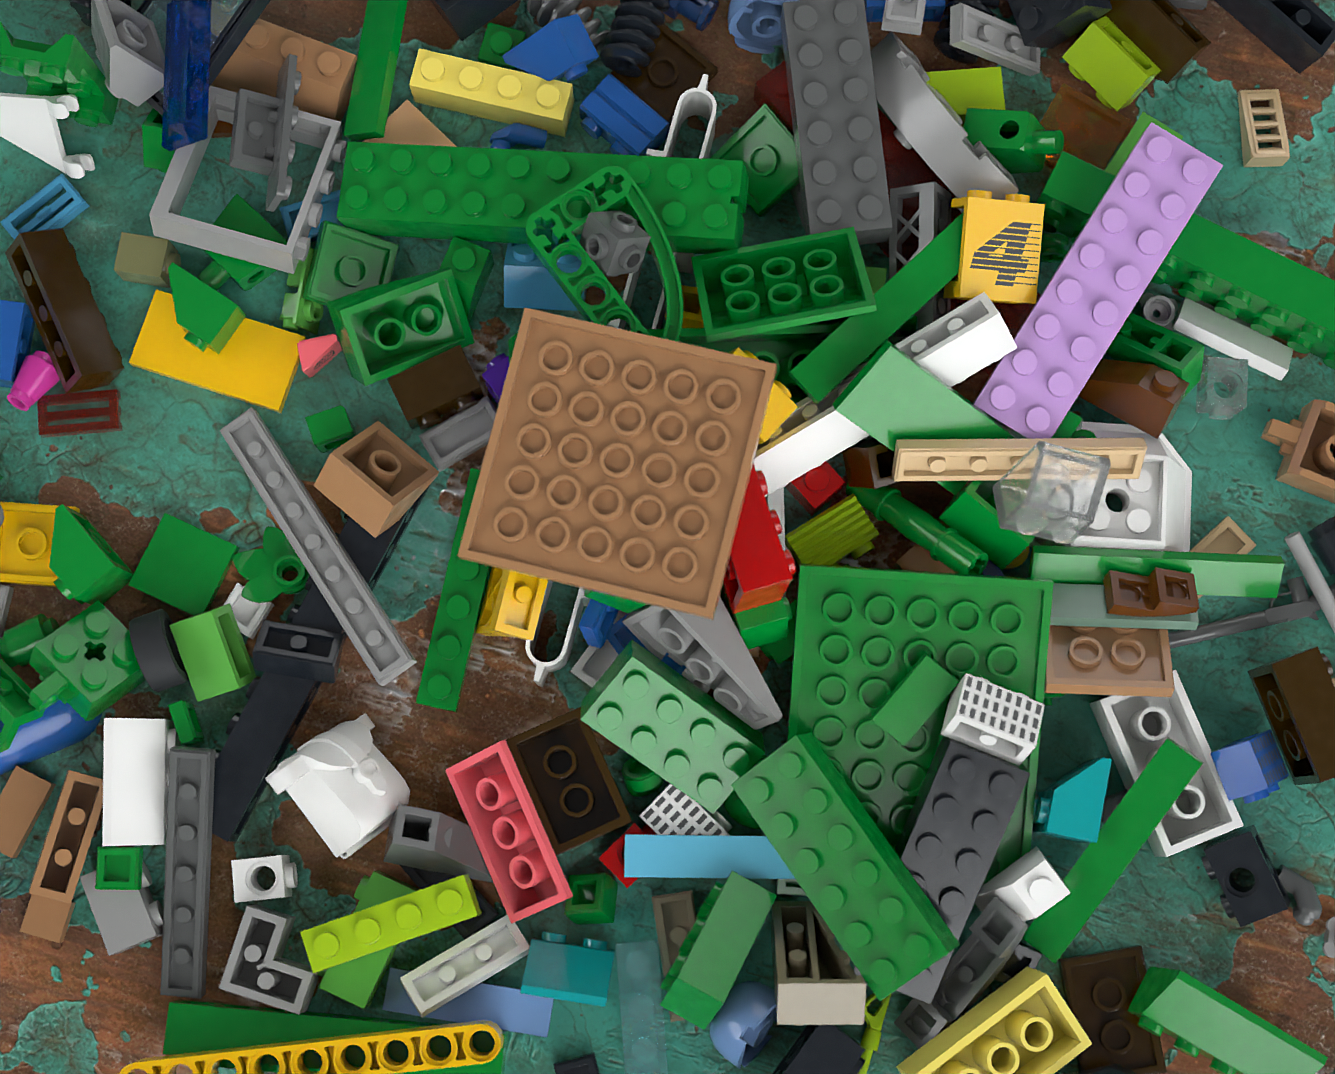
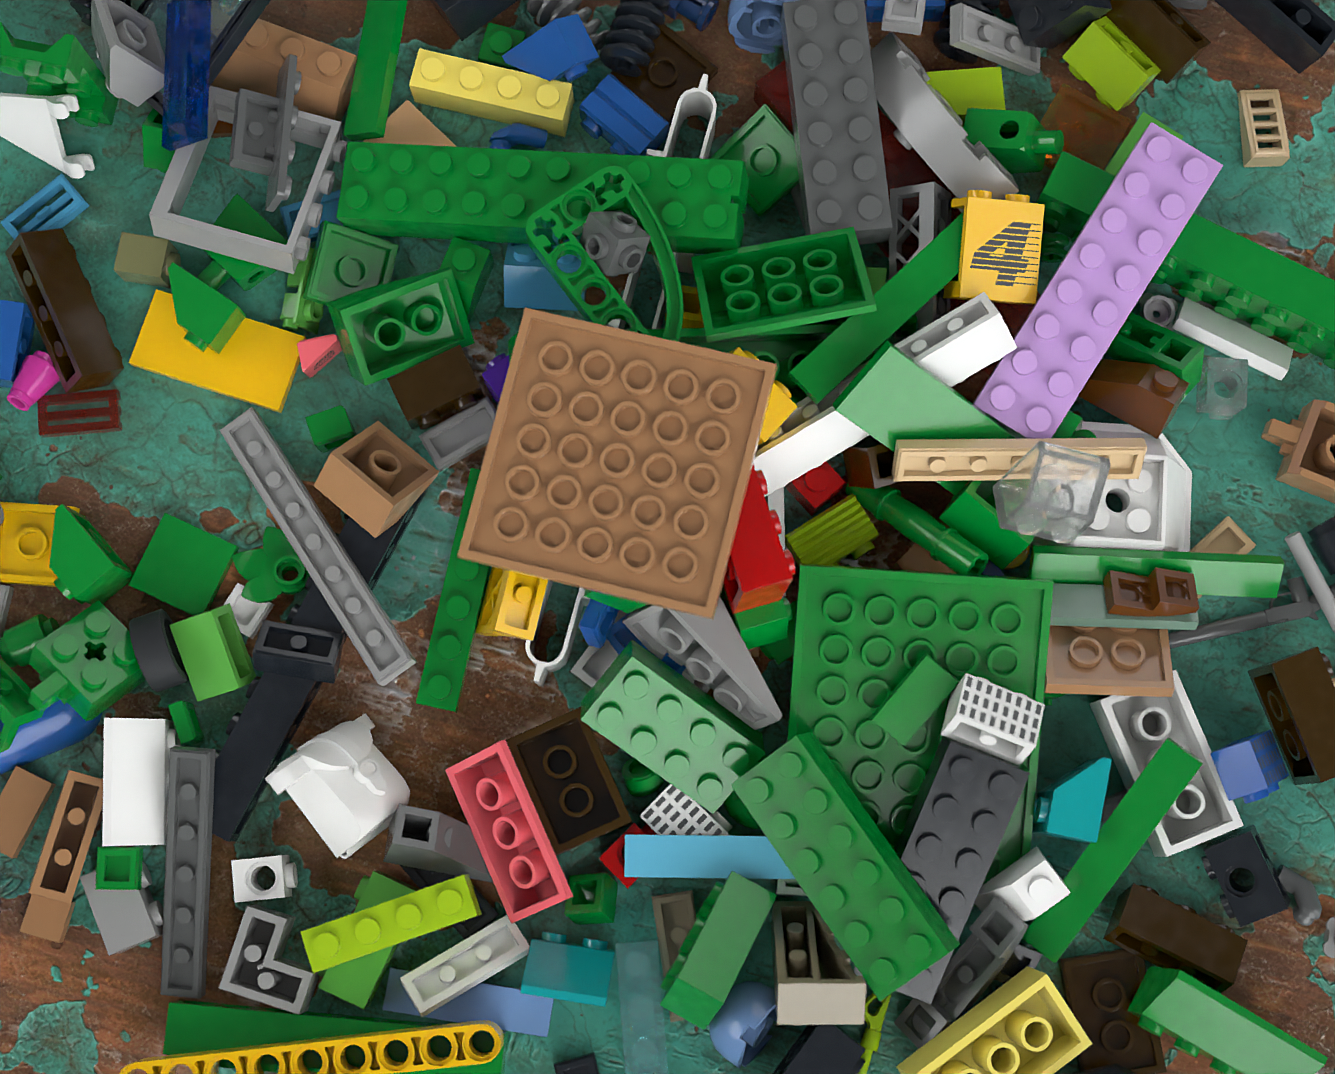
(1175, 937): none -> dark brown brick

